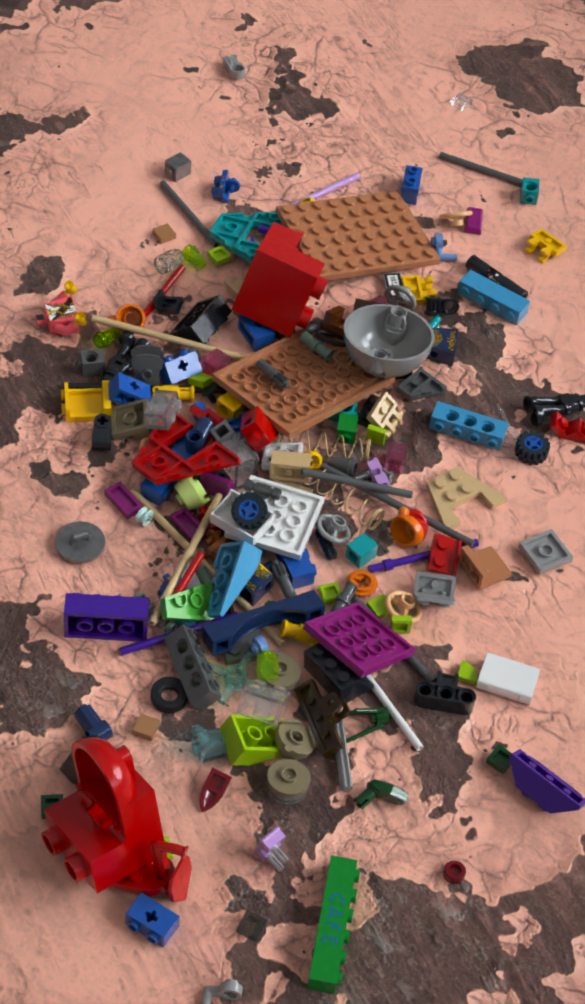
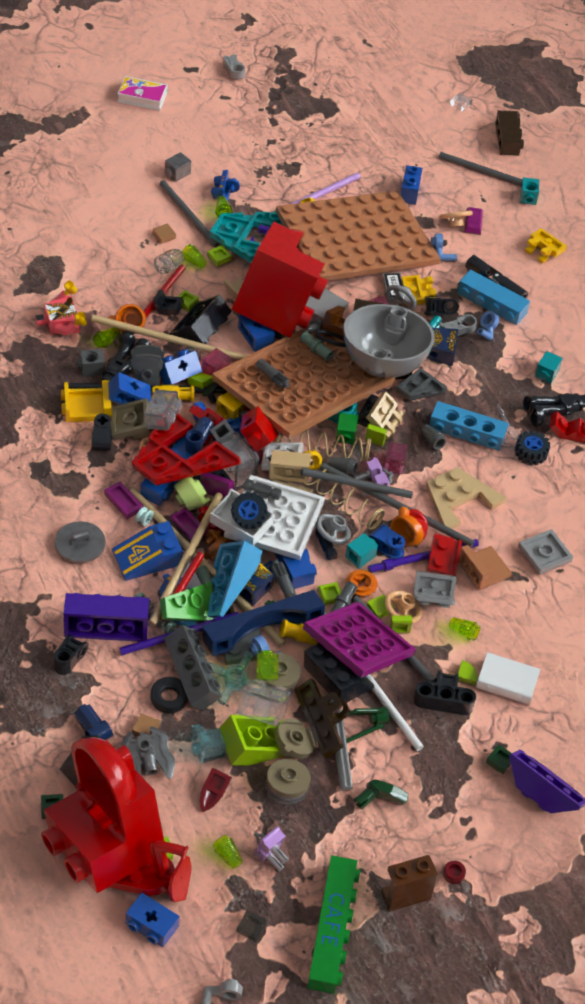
(69, 654): none -> black piece
(142, 93): none -> piece
(148, 551): none -> blue slope
(150, 750): none -> flat silver piece
(189, 300): none -> lime tile
(222, 206): none -> clear neon green cone
(228, 851): none -> clear neon green cone
(326, 302): none -> light grey tile
(388, 542): none -> blue piece
(410, 883): none -> reddish brown panel
(434, 437): none -> dark grey cone
(457, 324): none -> light grey piece
(465, 628): none -> clear neon green cone
(489, 321): none -> medium blue plate
(509, 133): none -> dark brown brick
(548, 367): none -> teal brick

